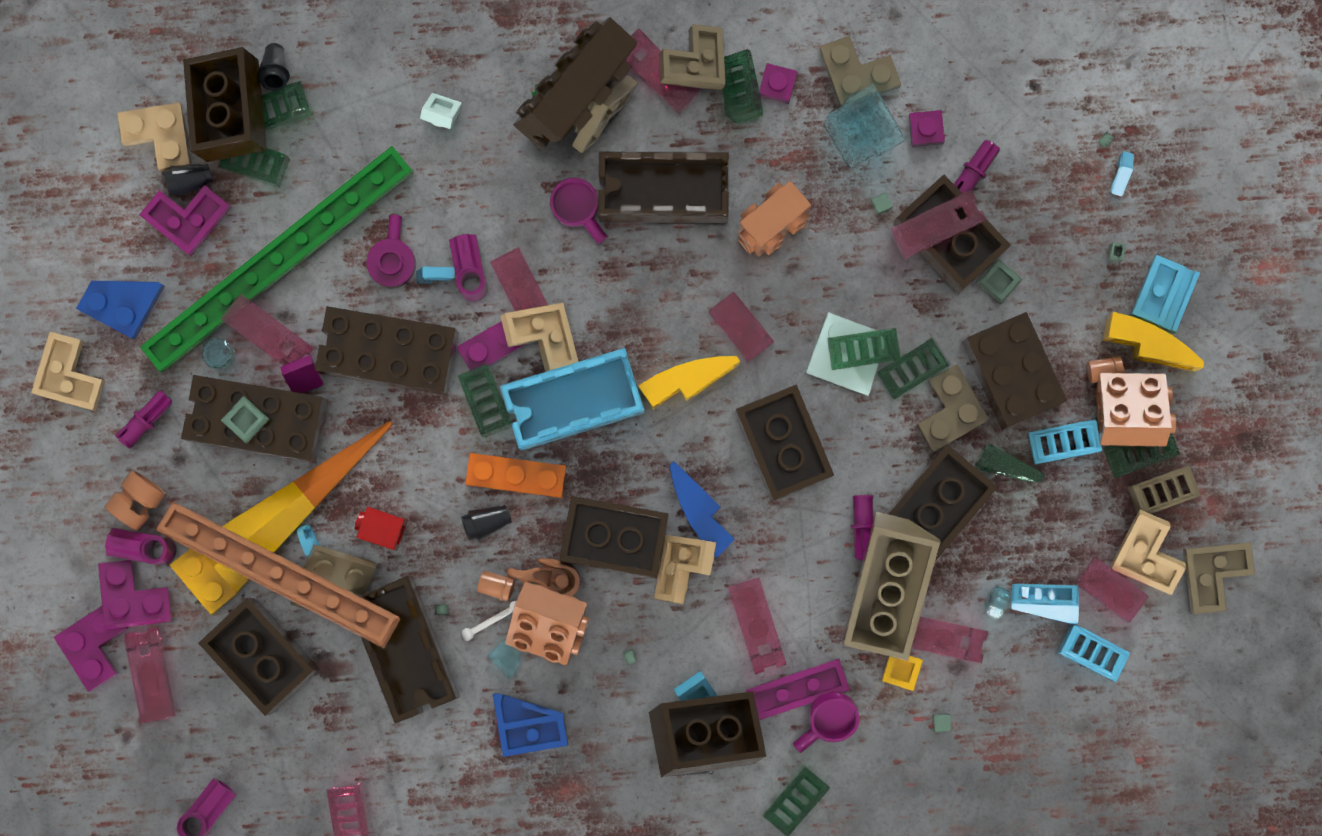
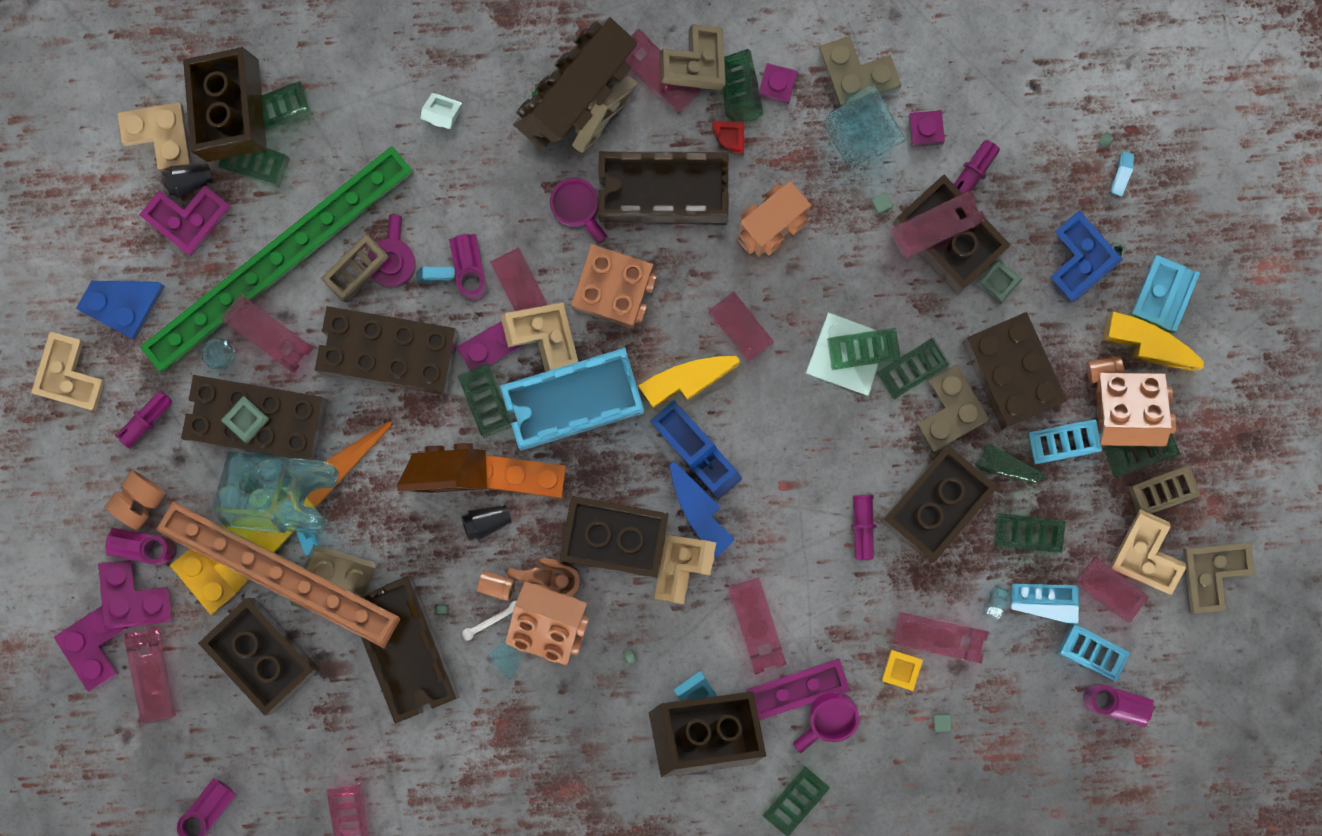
(271, 492): none -> clear light blue brick
(273, 68): black cone -> none
(302, 375): magenta tile -> none
(331, 279): none -> dark tan slope
(380, 528): red brick -> none
(445, 470): none -> reddish brown slope
(527, 726): blue wing -> none
(614, 287): none -> nougat brick
(696, 449): none -> blue slope
(730, 135): none -> red tile
(784, 443): dark brown brick -> none
(891, 587): dark tan slope -> none
(1057, 538): none -> clear green slope
(1092, 257): none -> blue plate
(1120, 704): none -> magenta piece

